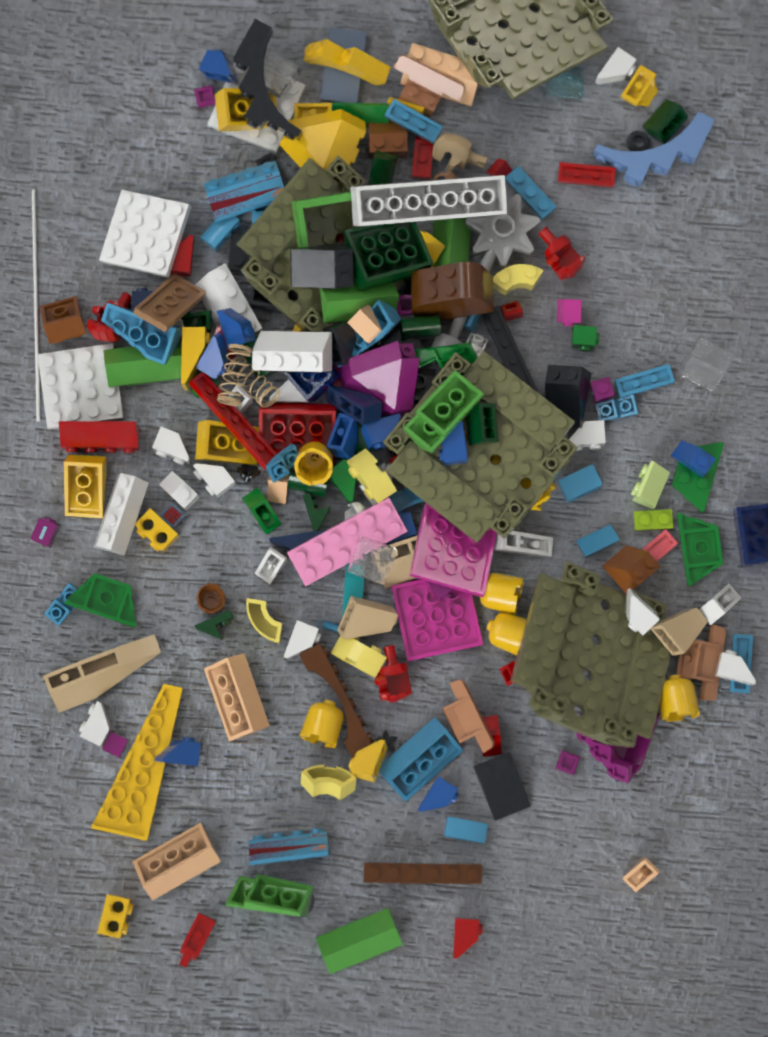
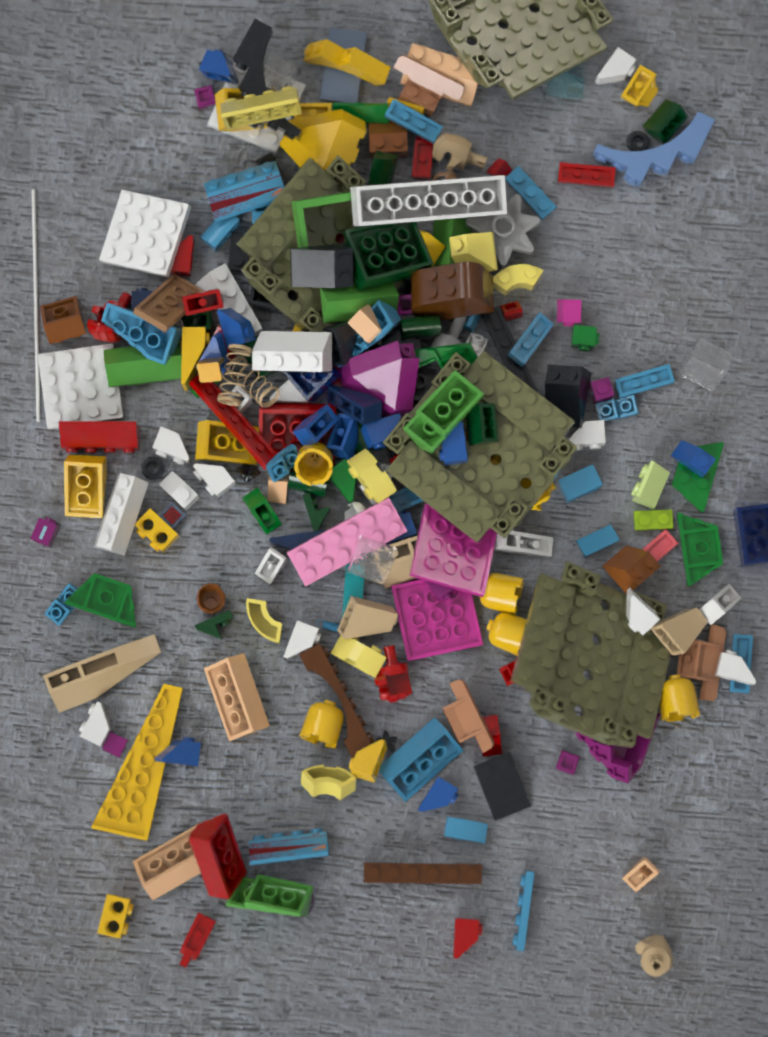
(153, 476): none -> black piece
(202, 301): none -> red slope
(210, 369): none -> panel
(218, 856): none -> red slope
(260, 108): none -> light yellow slope
(315, 426): none -> blue slope
(359, 941): bright green slope -> none
(475, 248): none -> light yellow slope
(522, 919): none -> dark azure plate
(530, 339): none -> dark azure plate
(561, 255): red piece -> none
(656, 955): none -> tan piece

